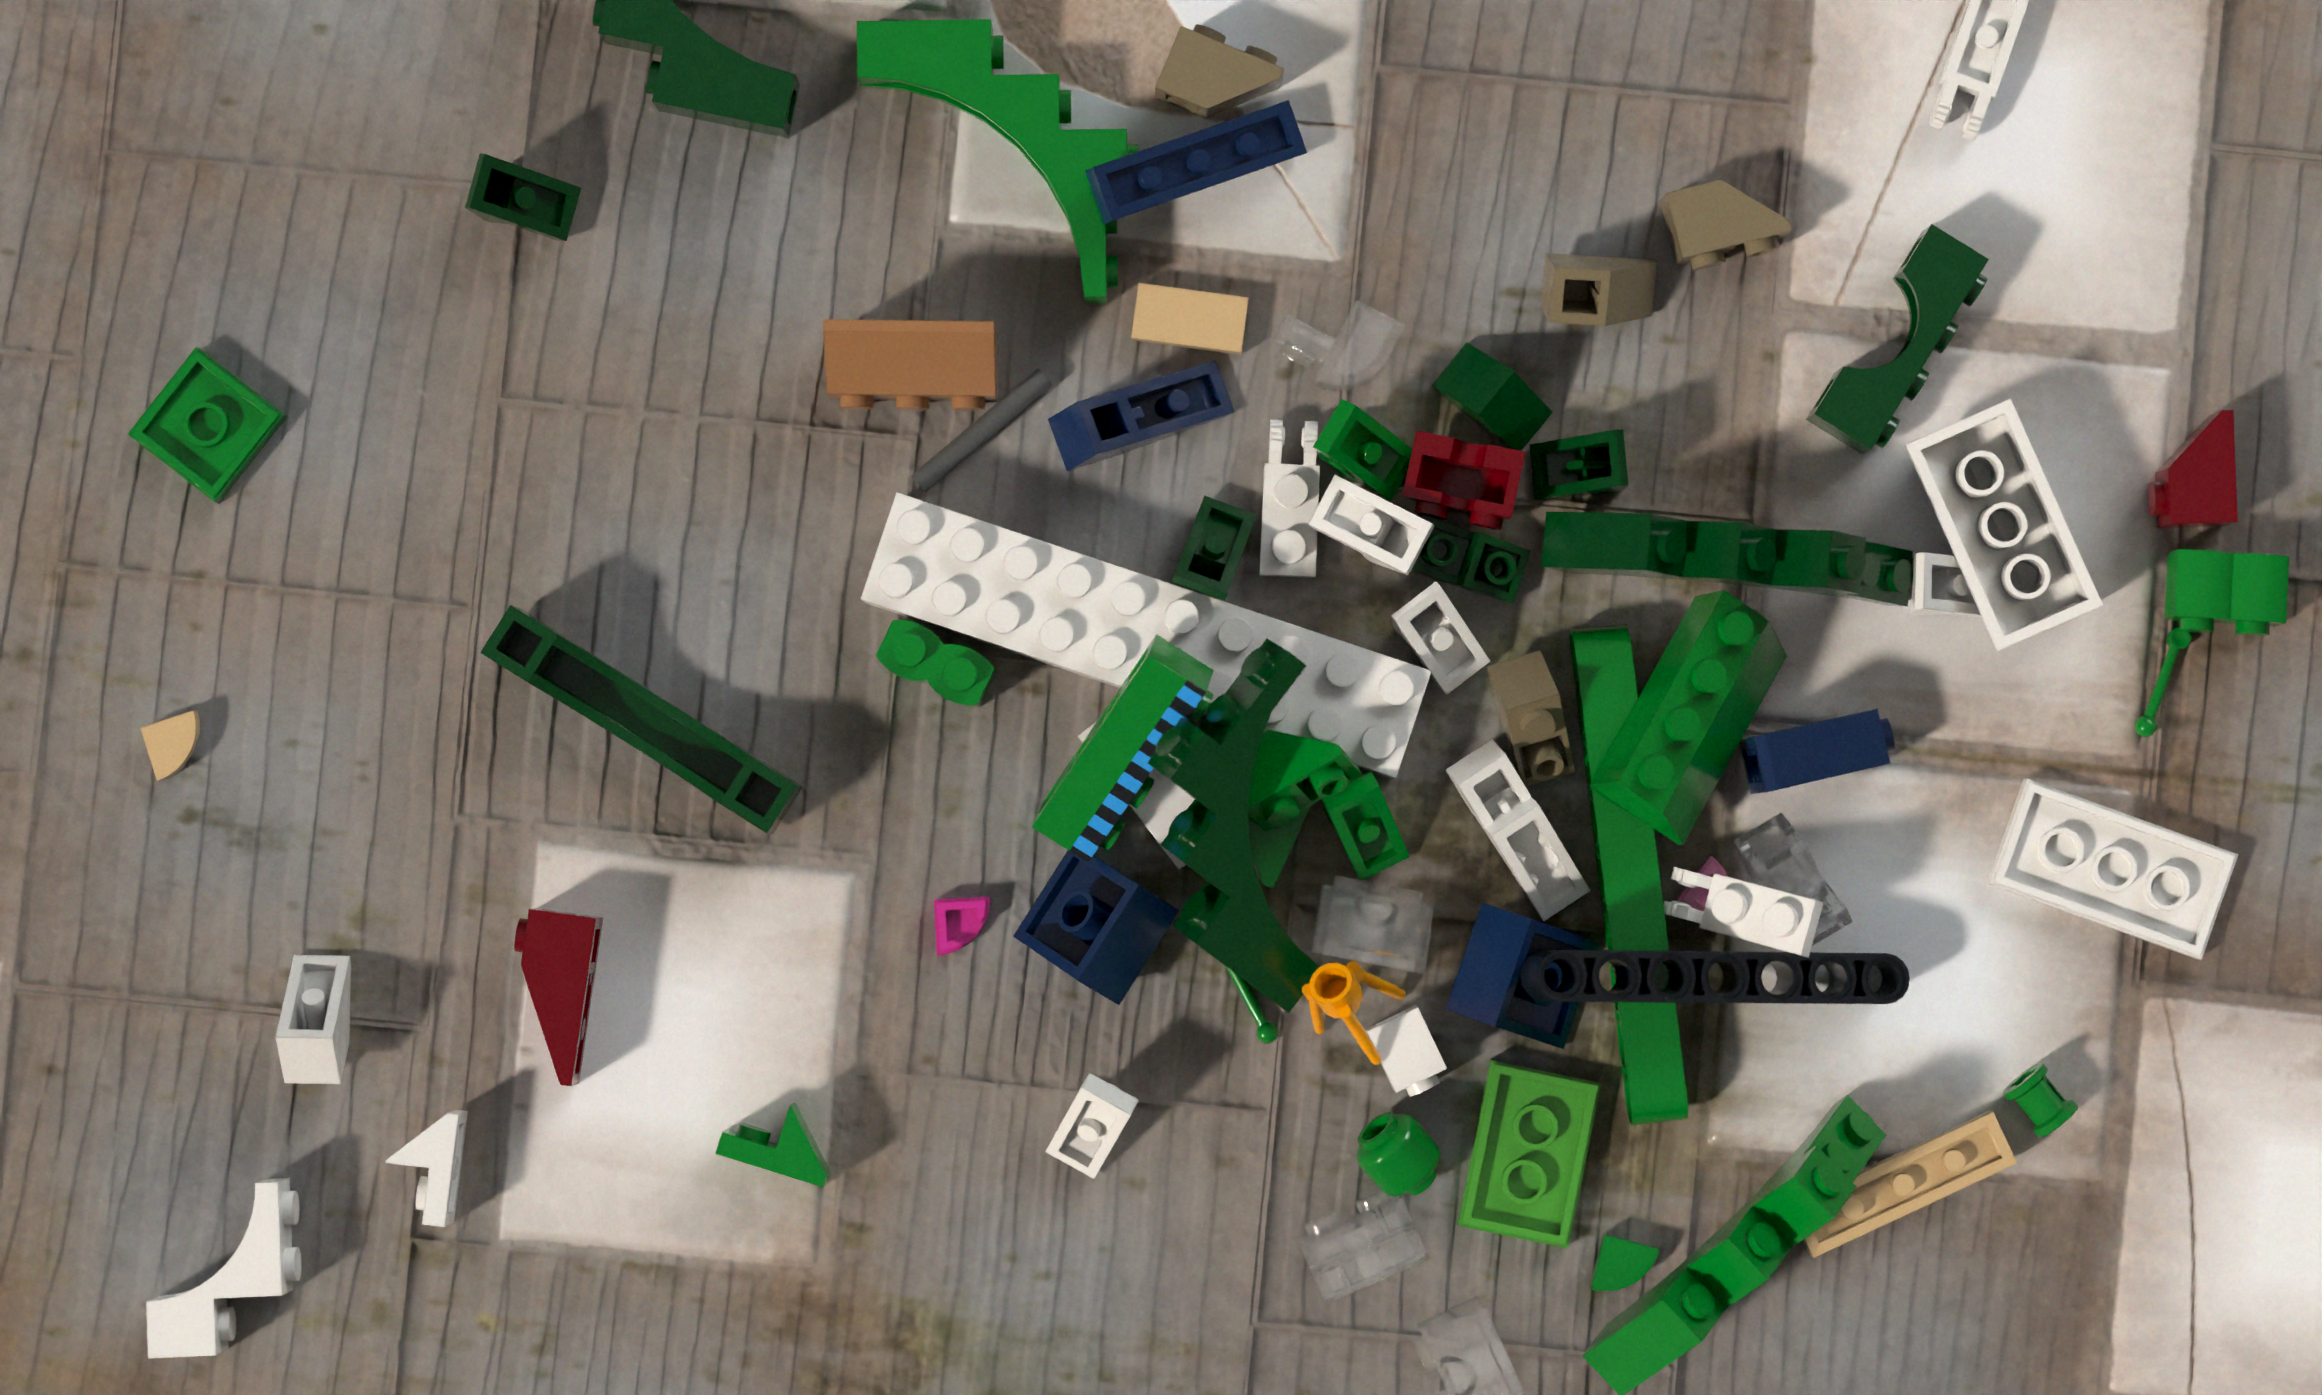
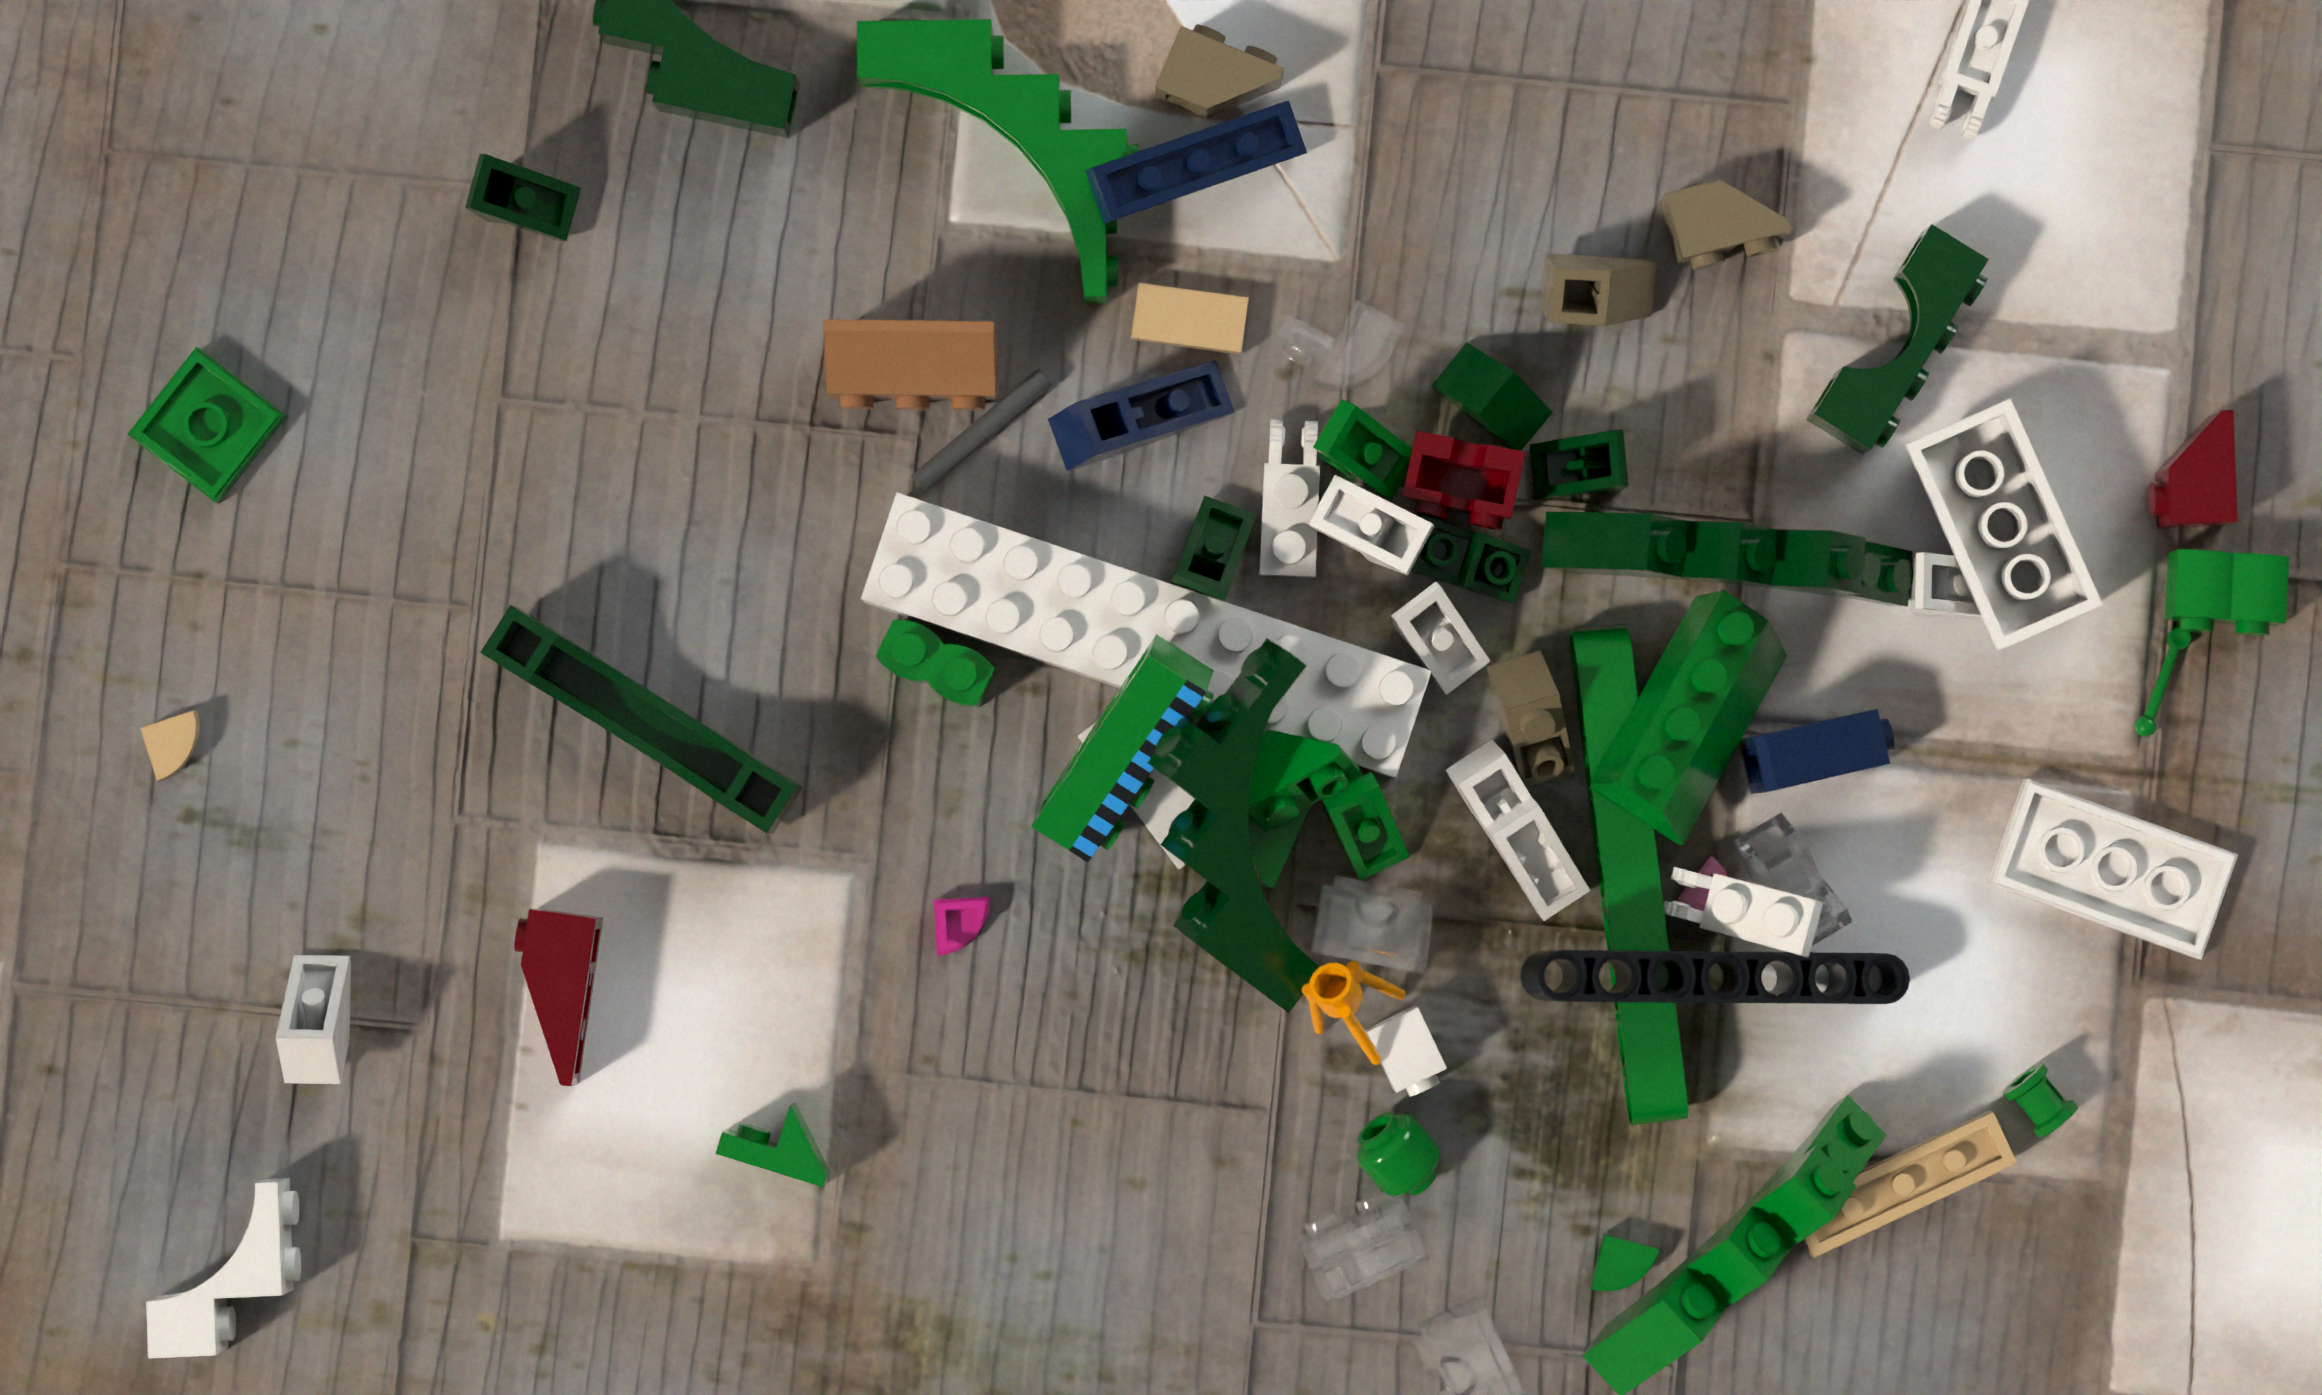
(440, 1151): white slope -> none
(1092, 1125): white slope -> none
(1096, 925): dark blue slope -> none
(1267, 1031): green hinge -> none
(1490, 978): dark blue slope -> none
(1529, 1154): bright green tile -> none

